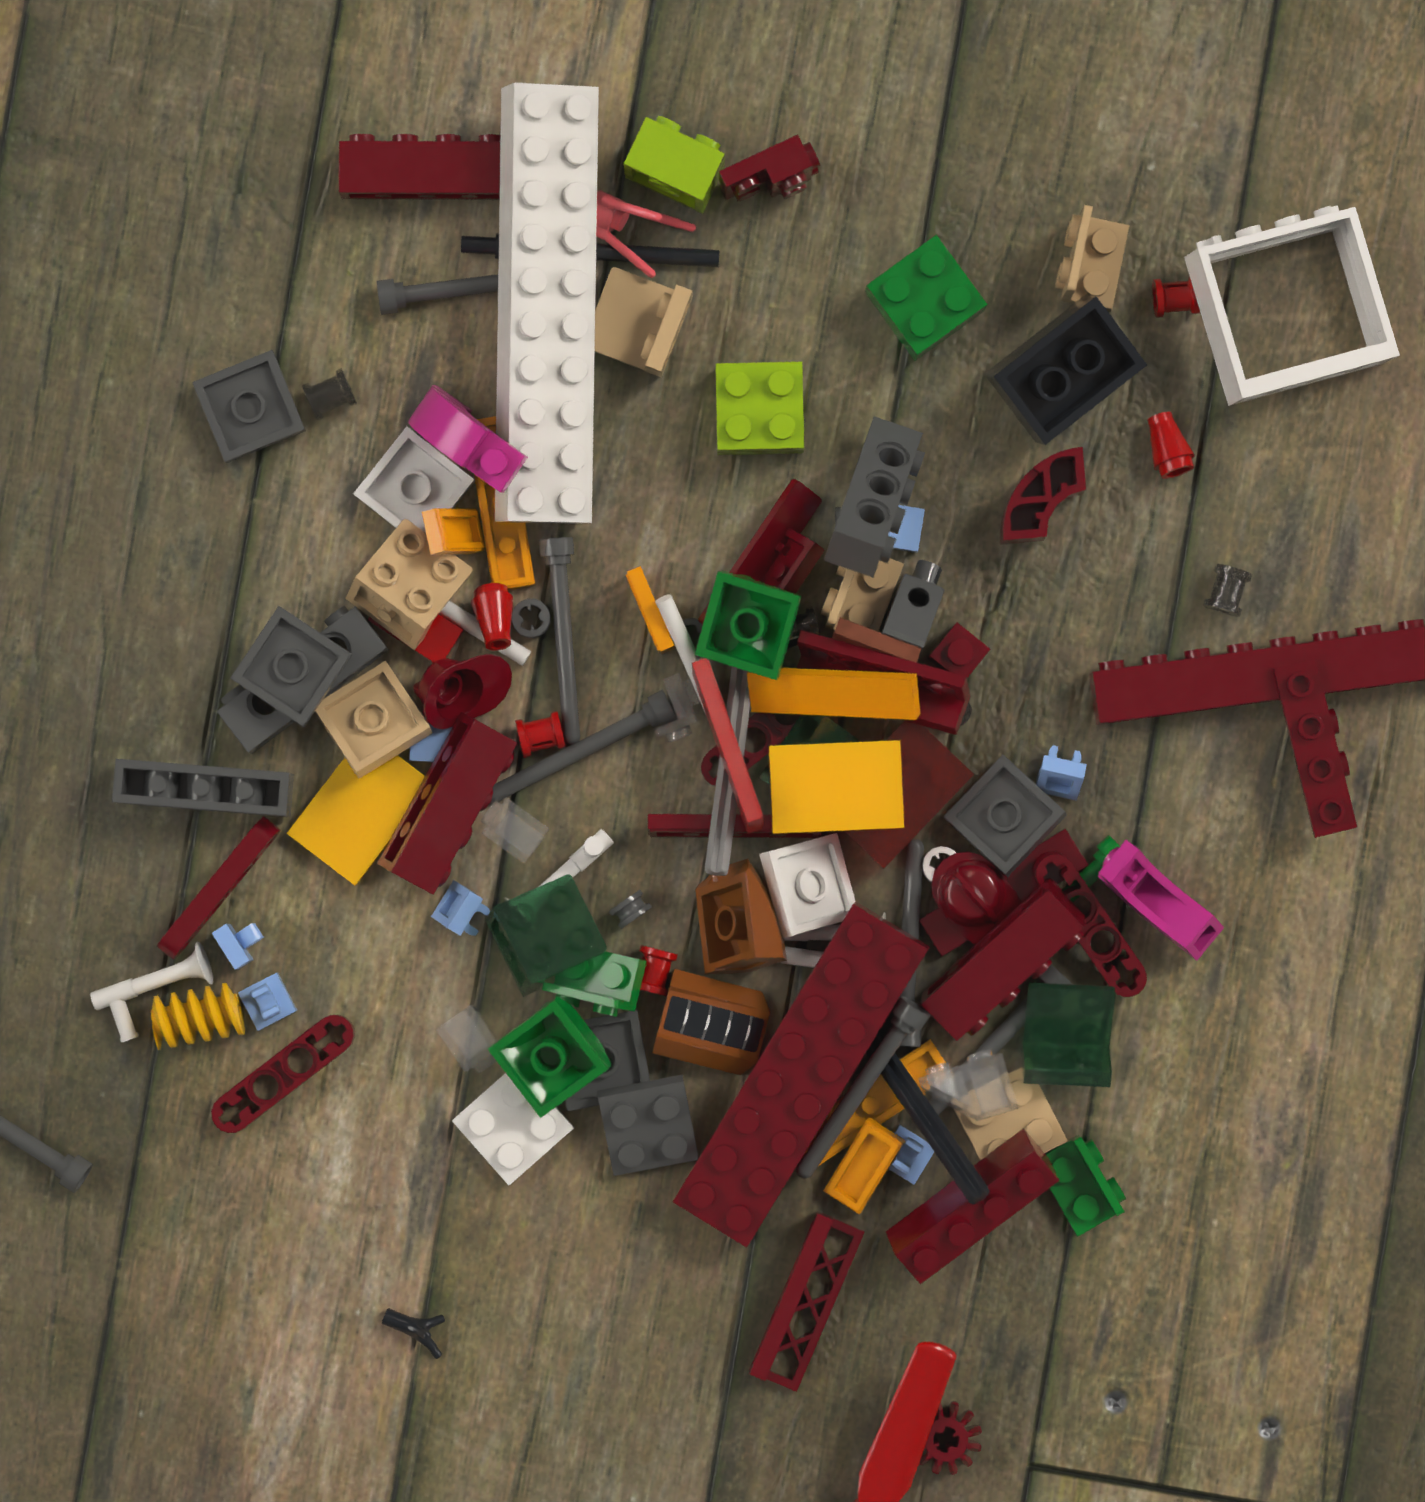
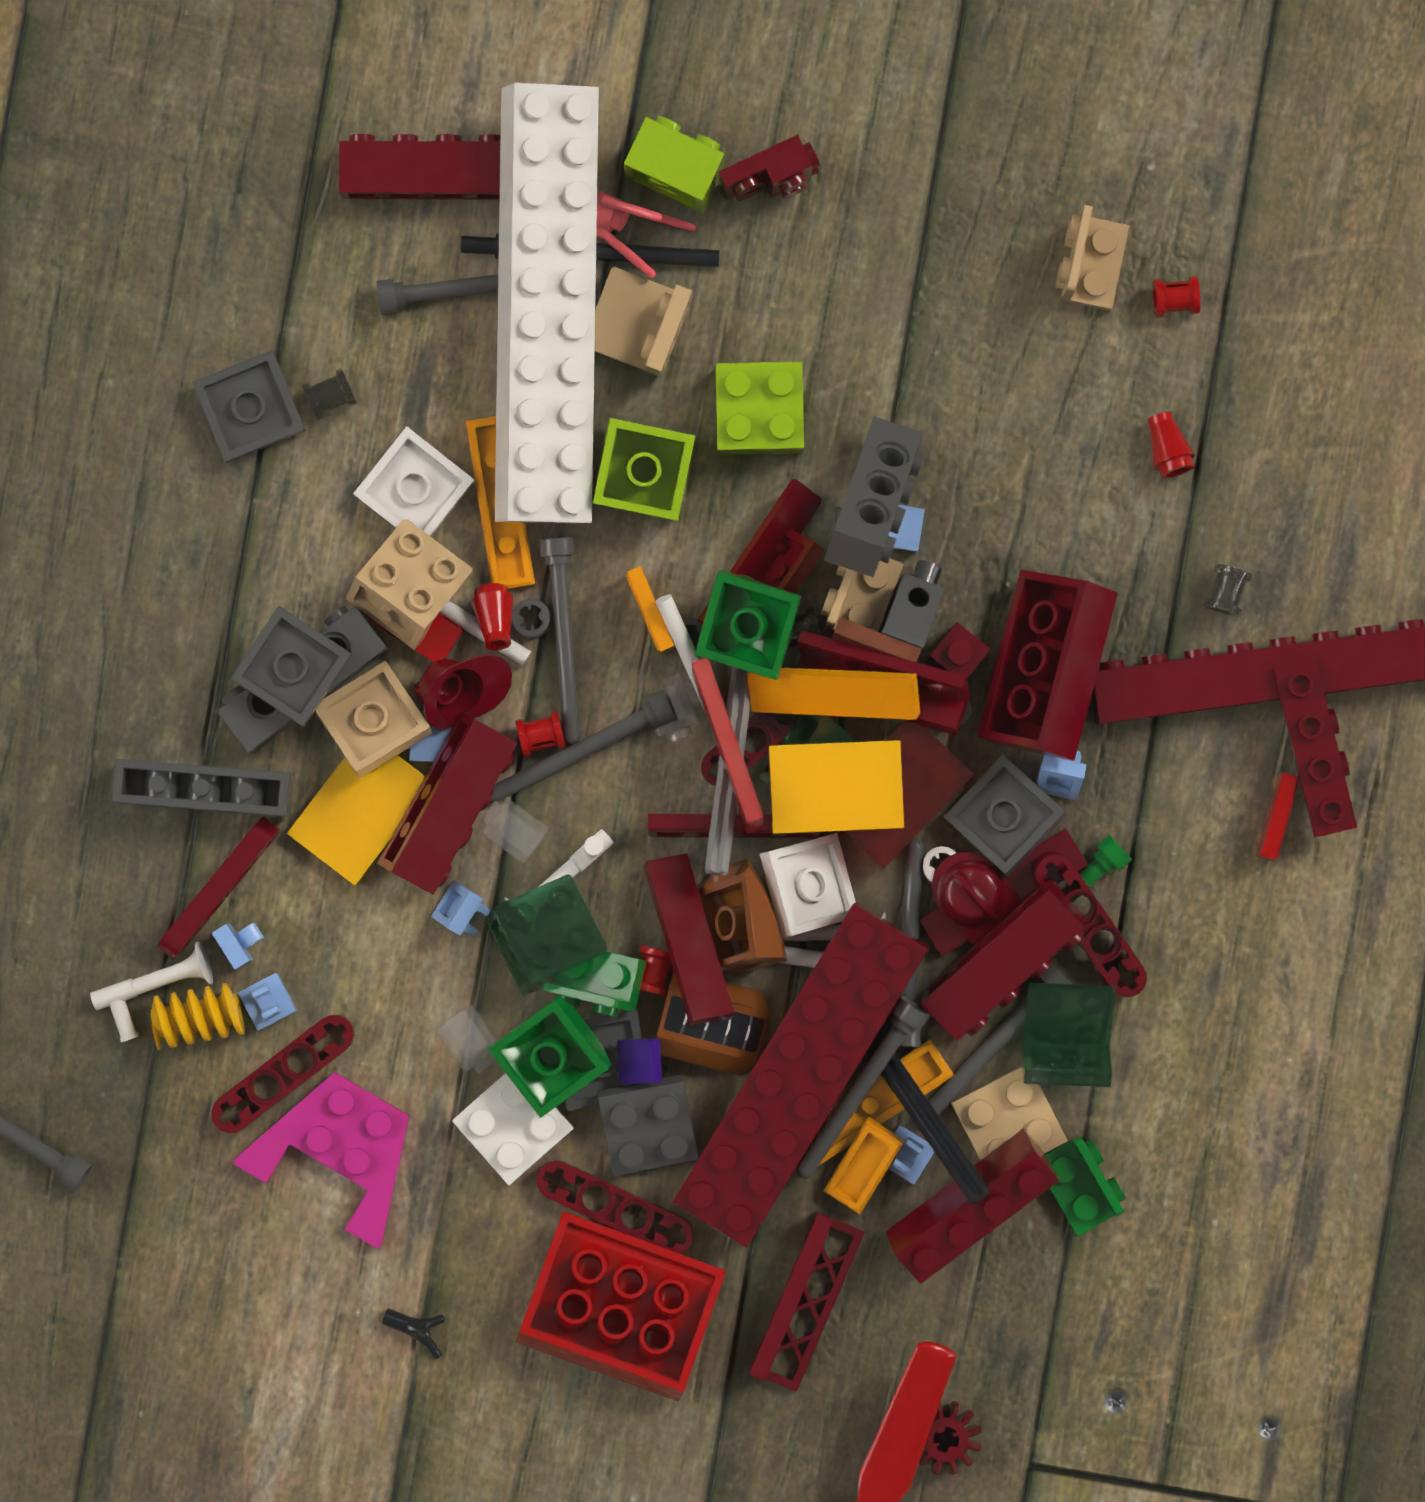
(348, 1133): none -> dark pink wing
(453, 531): light orange tile -> none
(465, 440): dark pink arch -> none
(617, 1201): none -> dark red beam
(621, 1306): none -> red slope
(630, 909): dark grey bush -> none
(639, 1061): none -> dark purple tile
(643, 469): none -> lime brick
(688, 939): none -> dark red tile
(925, 297): green brick -> none
(975, 1088): clear slope -> none
(1038, 495): dark red brick -> none
(1047, 664): none -> dark red brick
(1065, 369): black brick -> none
(1159, 900): dark pink arch -> none
(1277, 816): none -> red tile
(1361, 282): white window -> none

